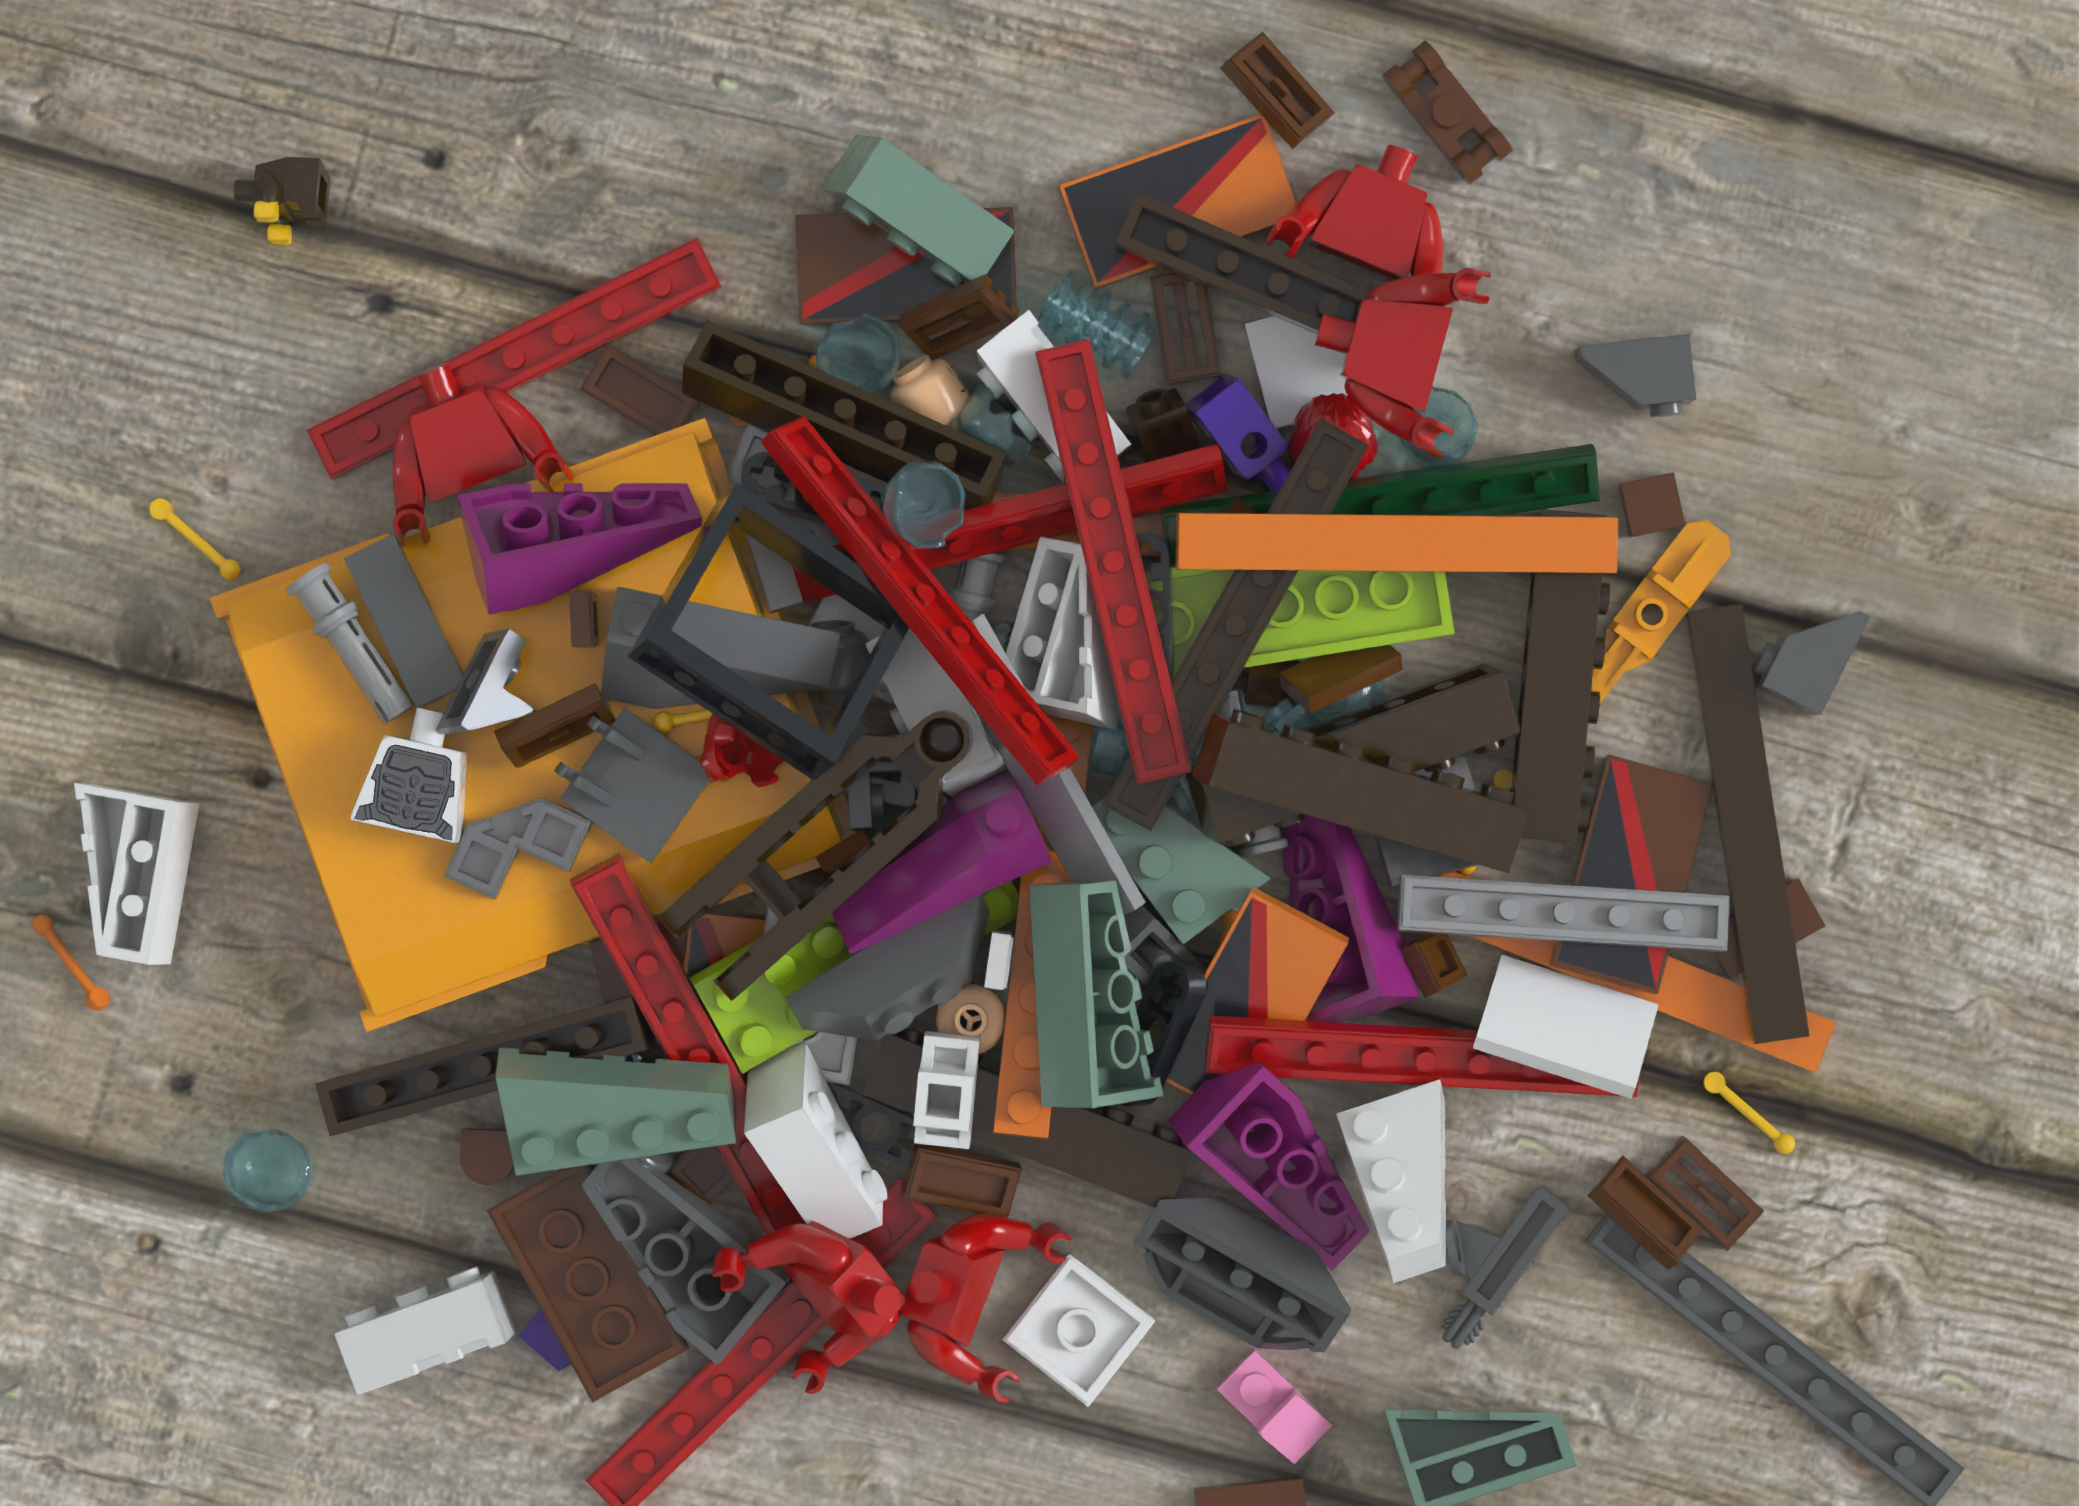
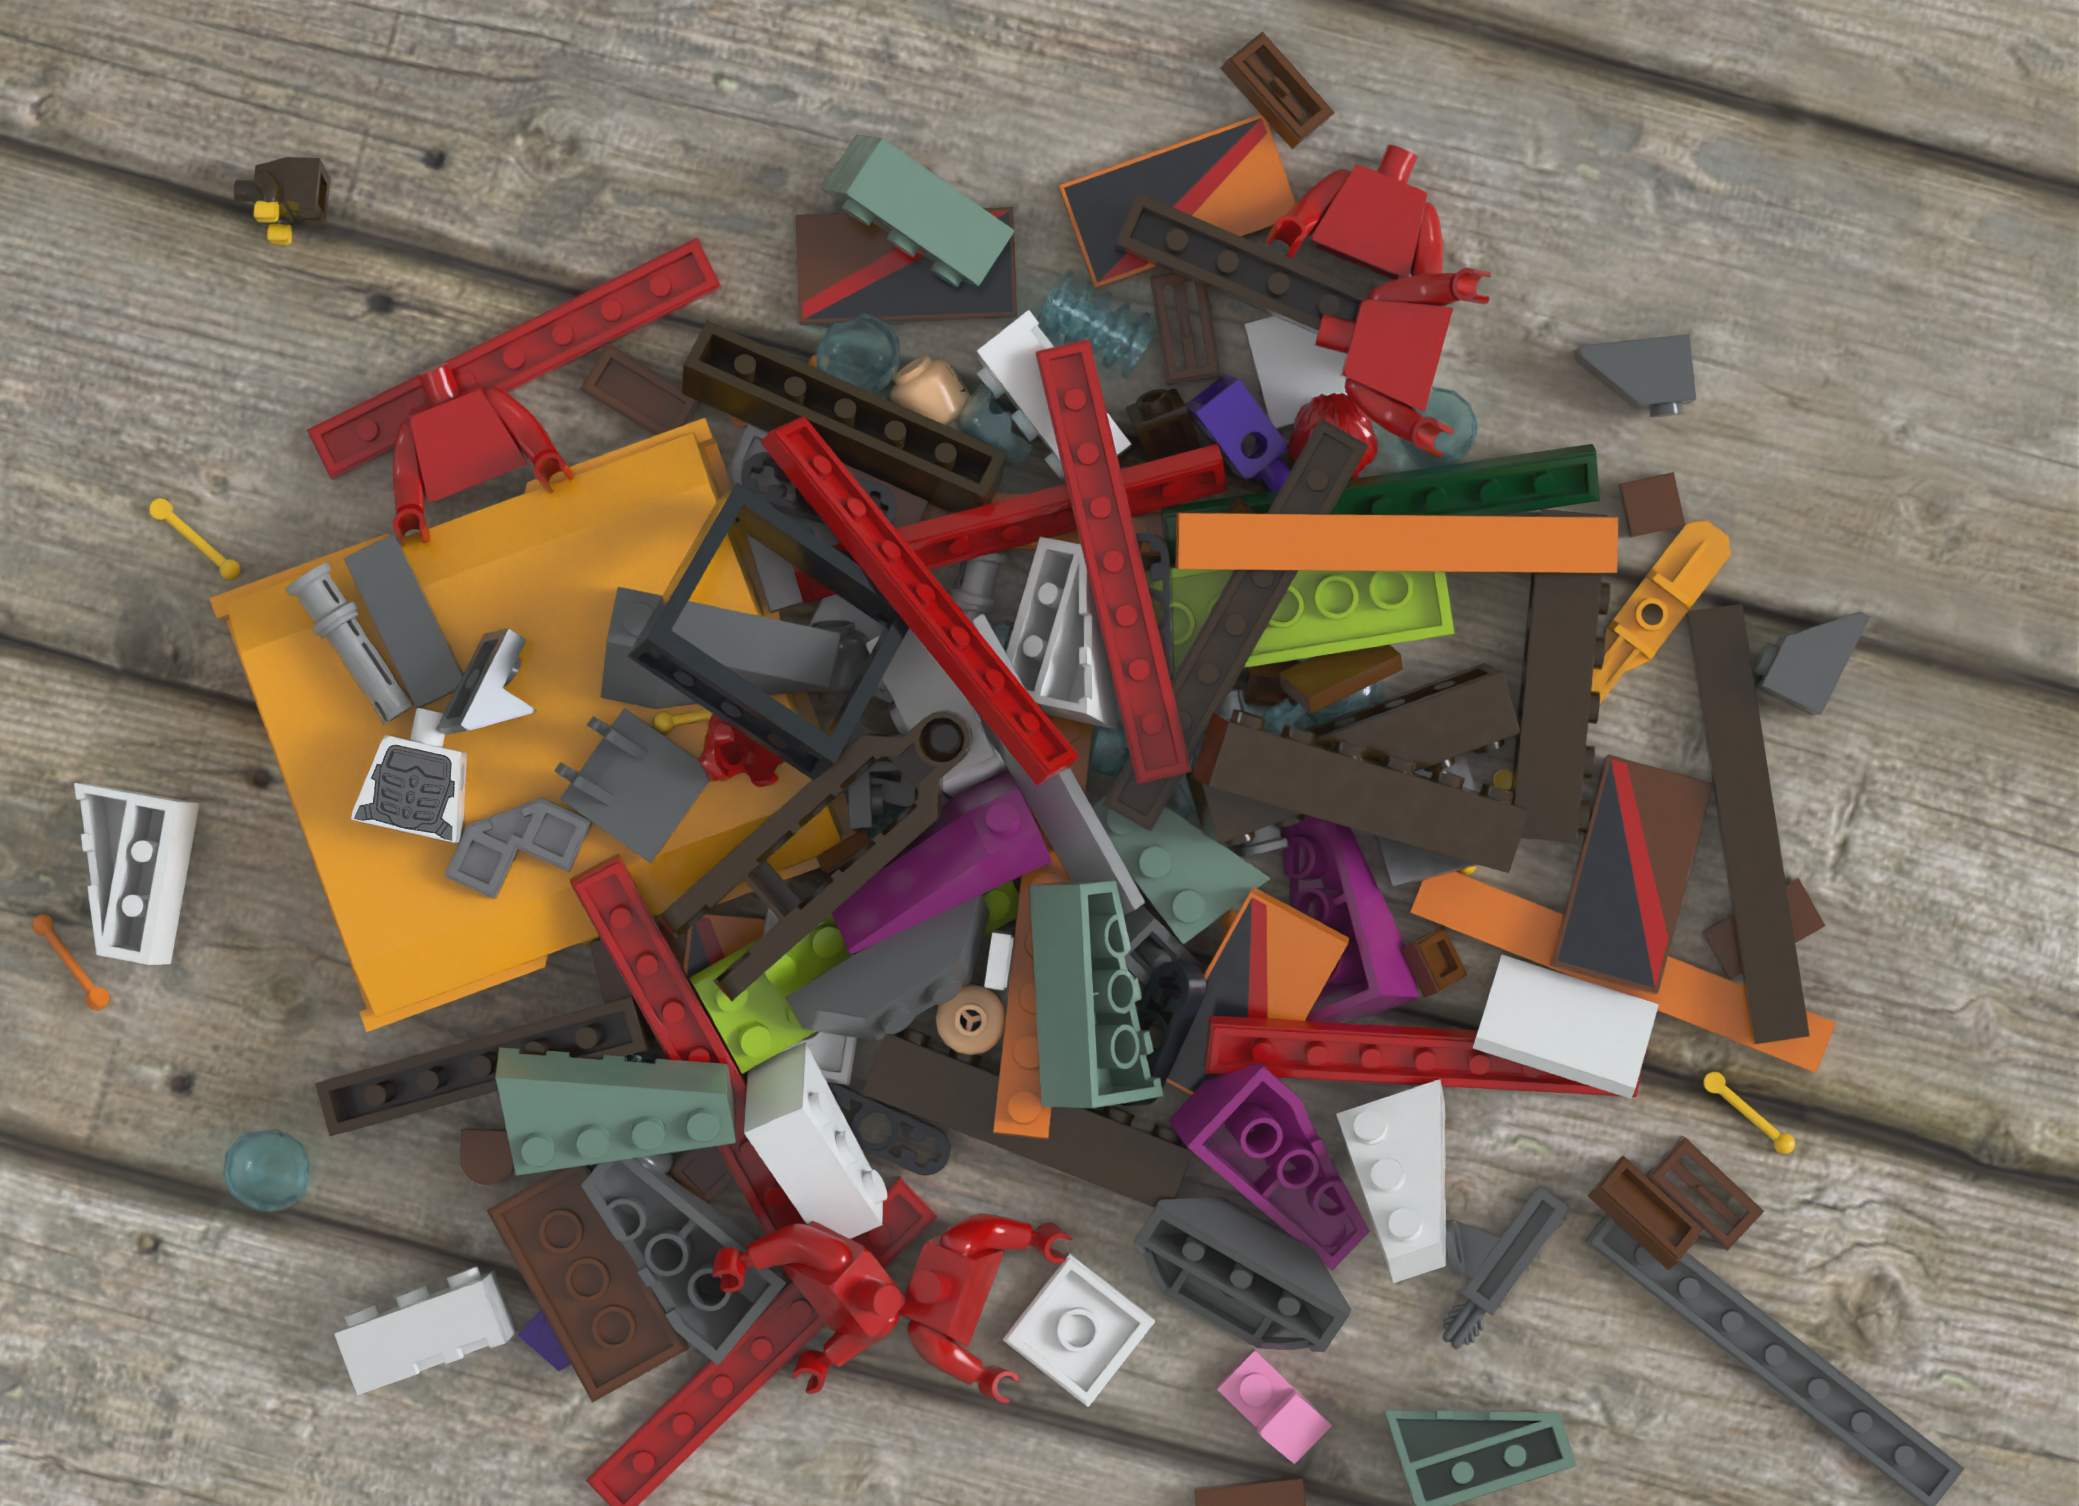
(547, 543): magenta wedge -> none
(553, 726): reddish brown tile -> none
(583, 618): reddish brown tile -> none
(924, 503): clear light blue hair -> none
(946, 1090): white brick -> none
(951, 312): reddish brown tile -> none
(961, 1180): reddish brown tile -> none
(1447, 113): reddish brown plate -> none
(1563, 913): light grey tile -> none

